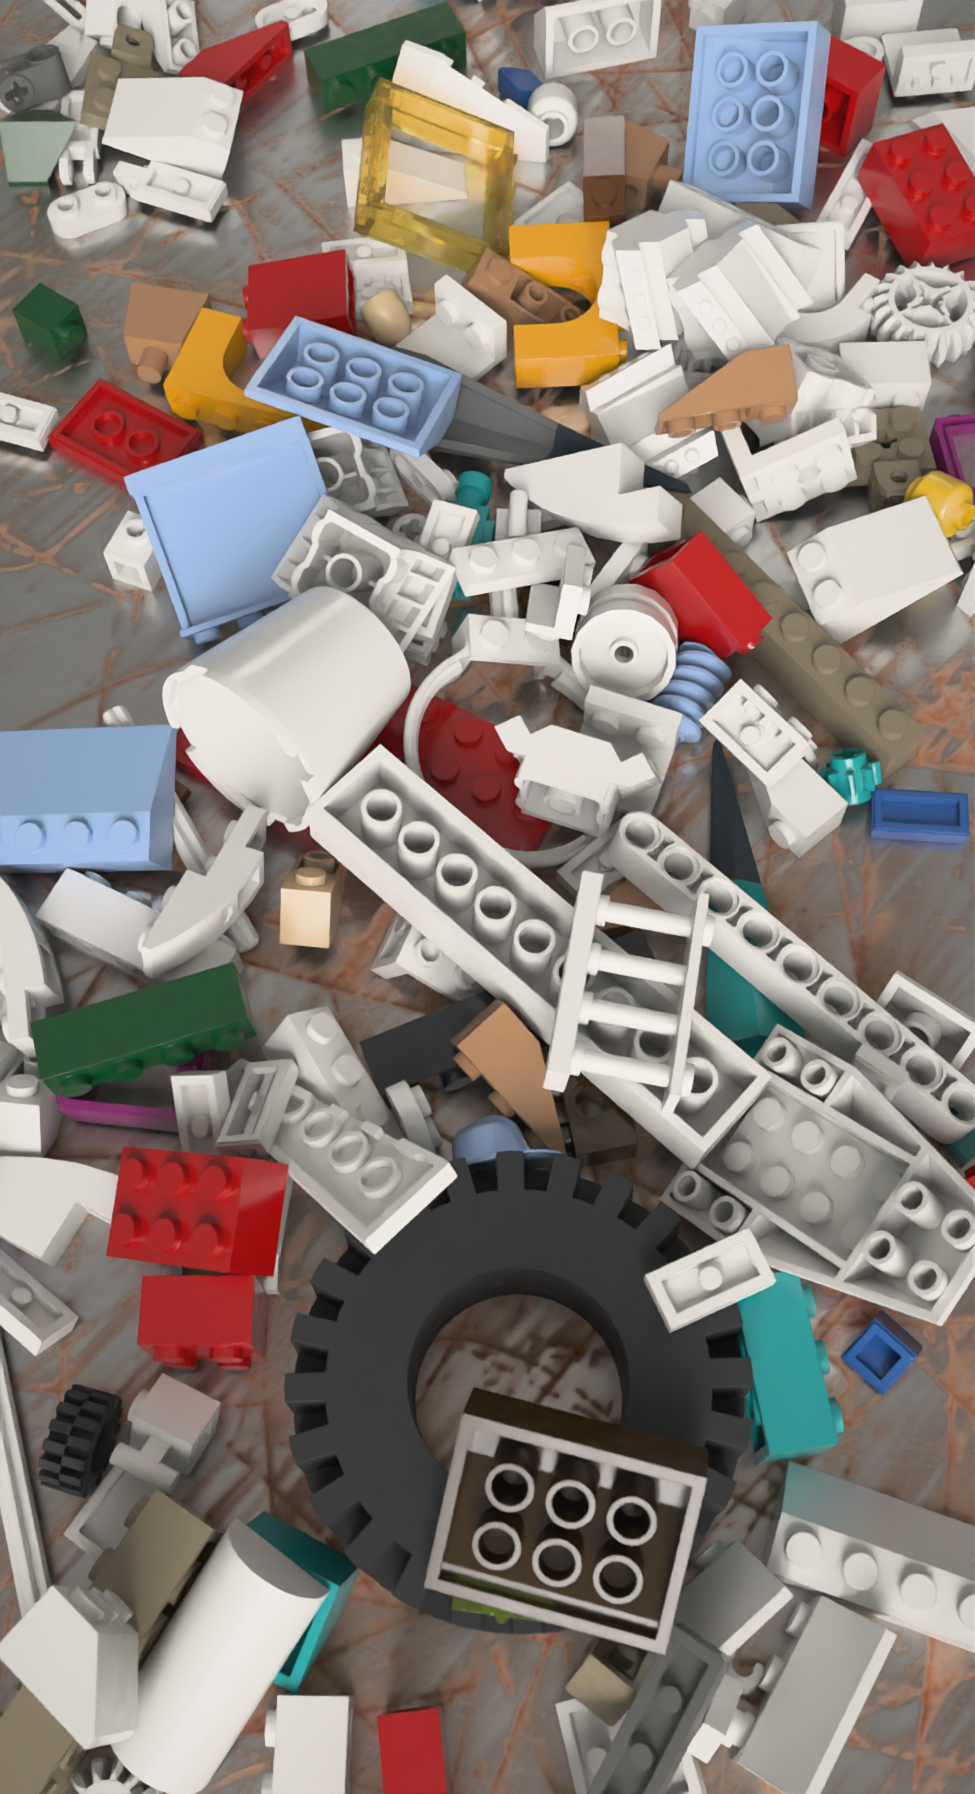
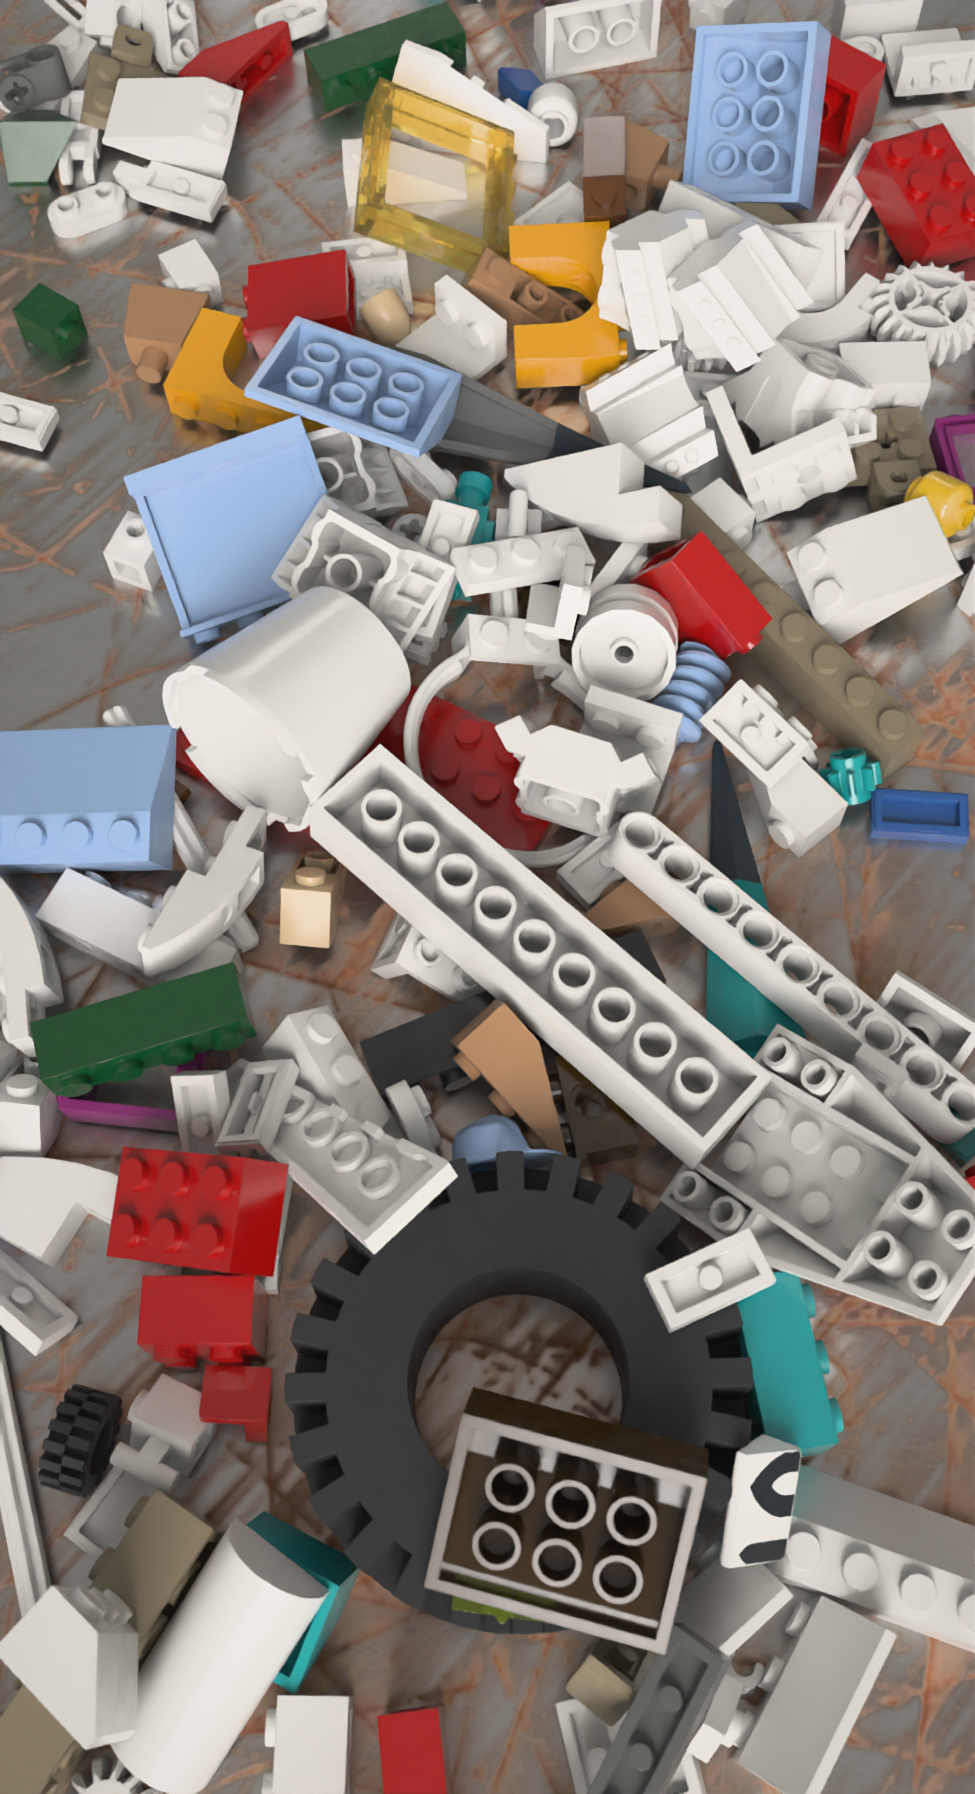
(122, 433): red tile -> none
(191, 270): none -> white brick
(238, 1397): none -> red panel
(579, 1006): white fence -> none
(745, 389): medium nougat slope -> none
(760, 1503): none -> white slope
(882, 1352): blue slope -> none

